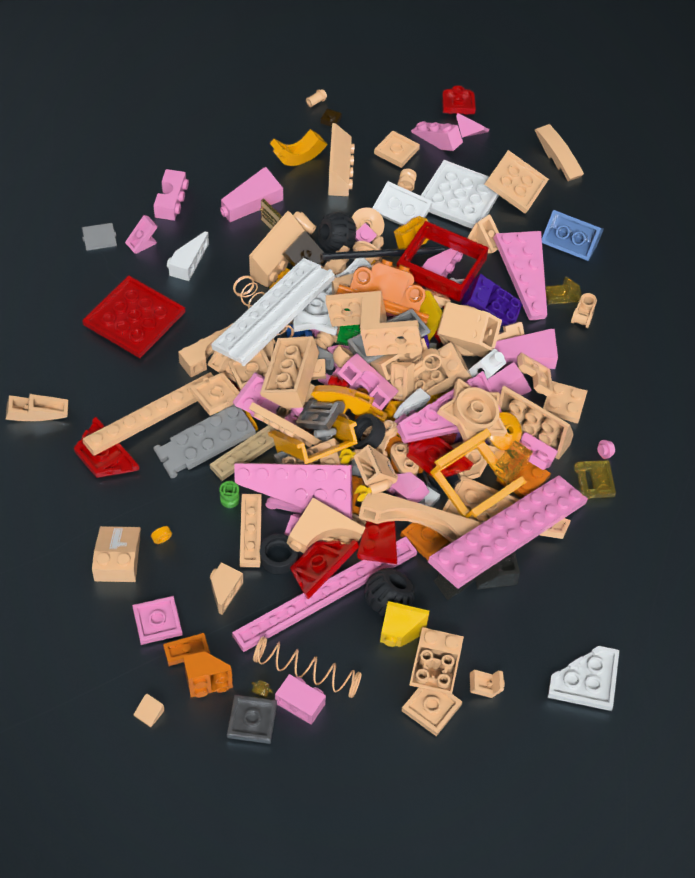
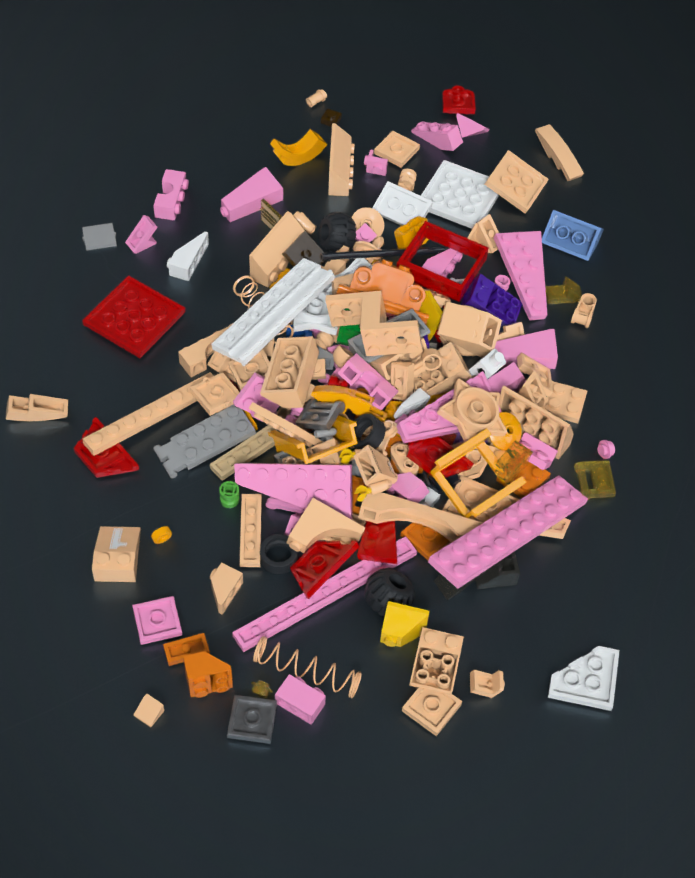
(375, 165): none -> bright pink bracket
(504, 279): none -> bright pink bush
(533, 390): none -> light nougat slope

